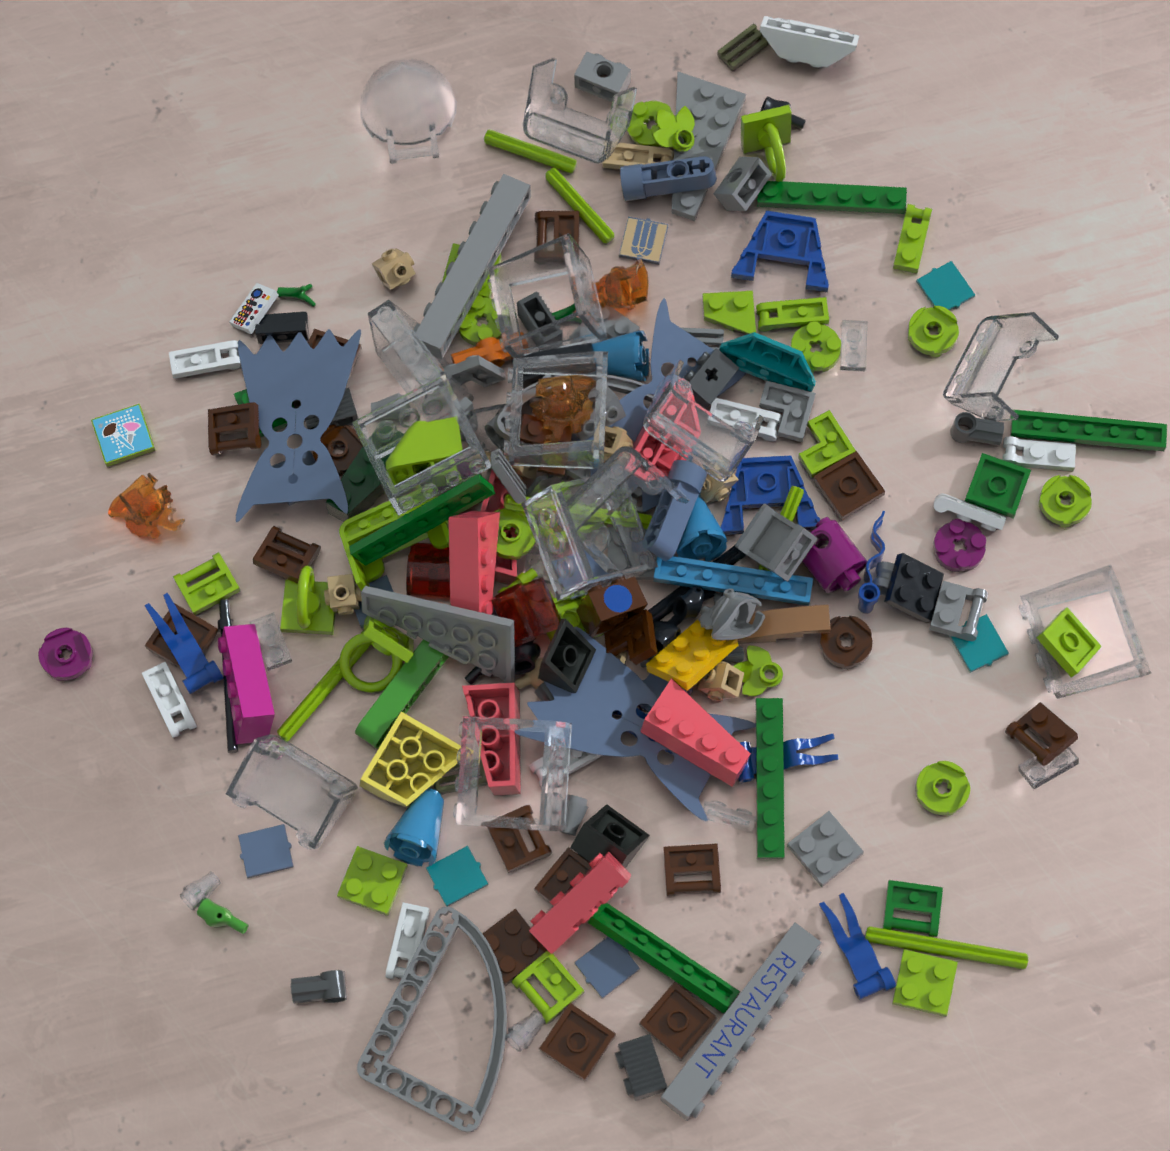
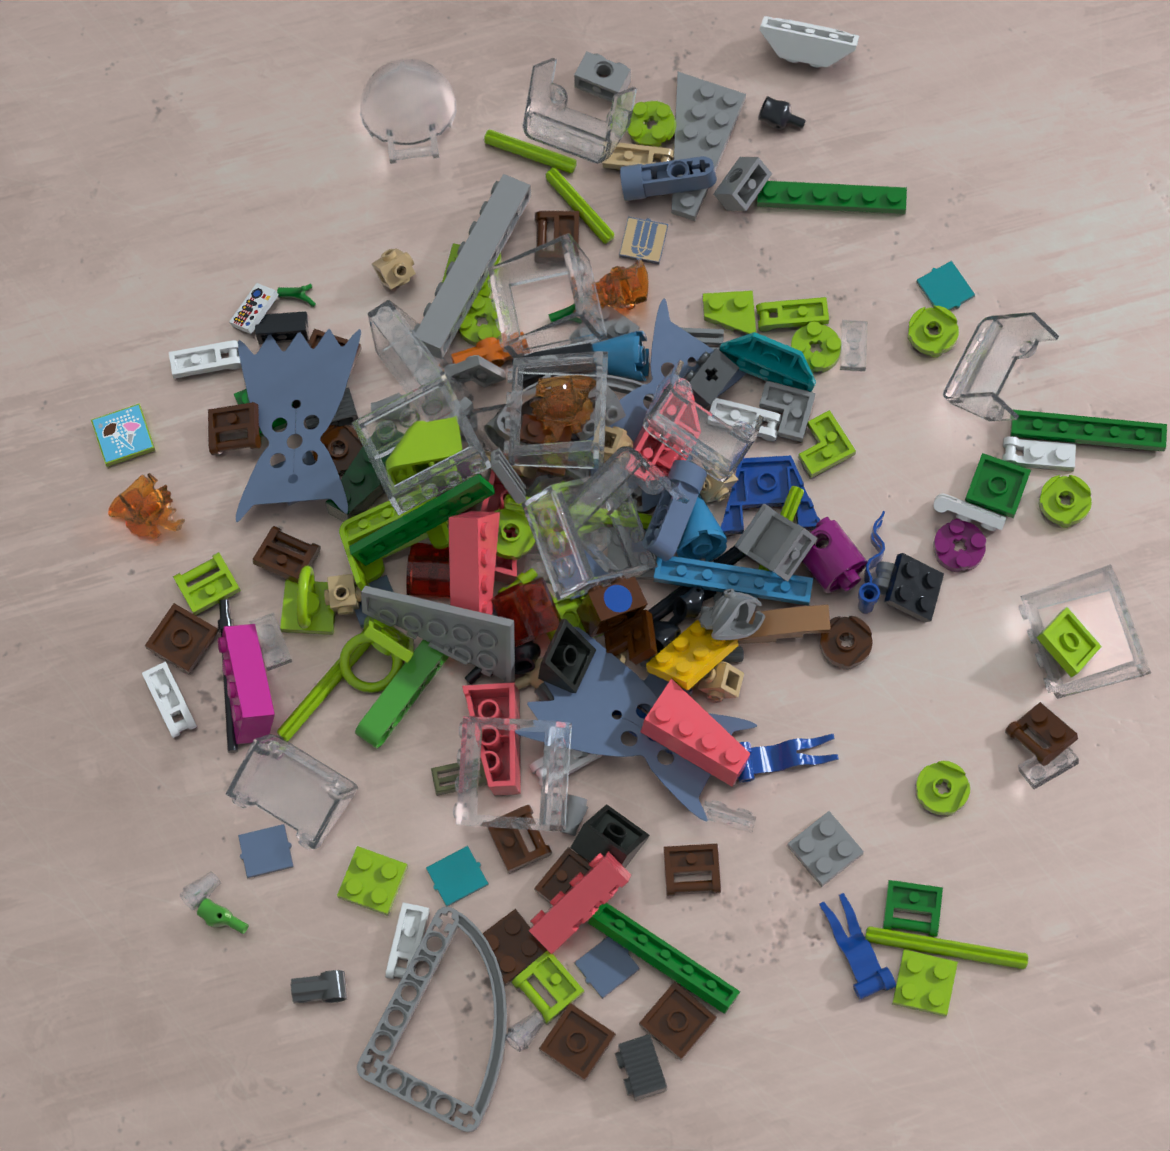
(52, 648): magenta plate -> none
(185, 649): blue flag -> none
(409, 761): light yellow wedge -> none
(418, 830): dark azure cone -> none
(534, 312): dark grey brick -> none
(674, 126): lime plate -> none
(741, 1021): light grey brick -> none
(754, 671): lime plate -> none
(757, 35): olive tile -> none
(769, 132): lime tile -> none
(769, 778): green plate -> none
(788, 240): blue wing -> none
(849, 485): reddish brown plate -> none
(912, 239): lime plate -> none
(949, 609): light grey plate -> none
(979, 429): dark grey piece -> none
(985, 649): teal piece -> none

